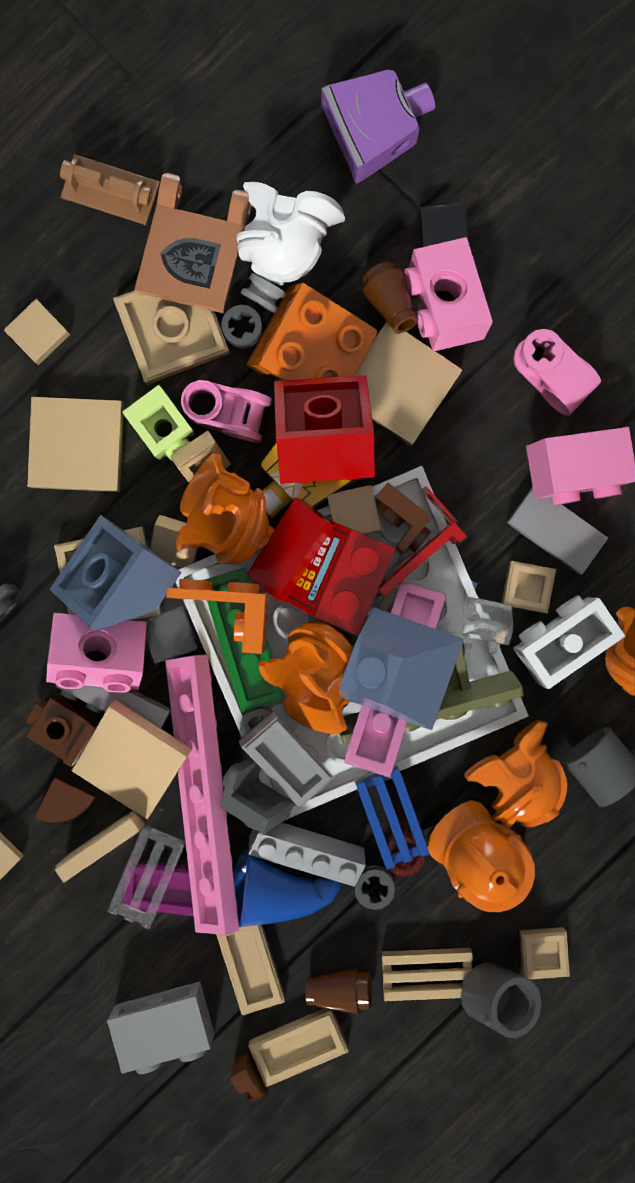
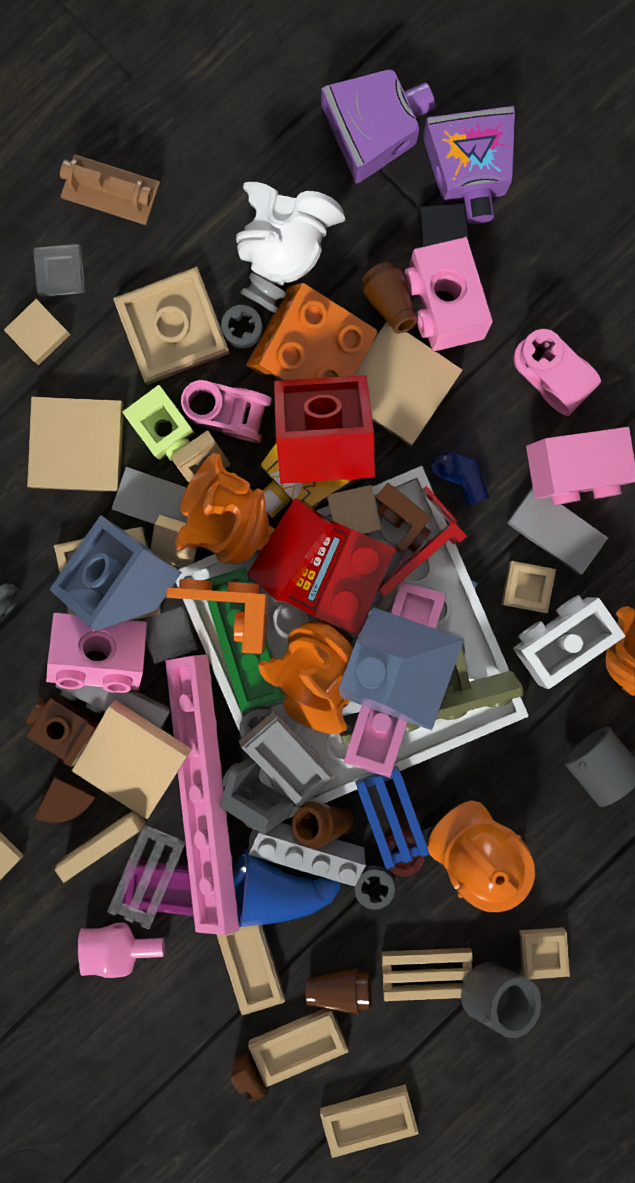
(59, 270): none -> clear tile
(113, 950): none -> bright pink piece
(148, 497): none -> light grey tile
(161, 1028): light grey brick -> none
(191, 254): nougat flag -> none
(321, 823): none -> reddish brown cone
(368, 1121): none -> tan tile
(462, 471): none -> clear blue arm
(472, 158): none -> medium lavender torso
(487, 622): clear tile -> none
(527, 779): orange helmet -> none

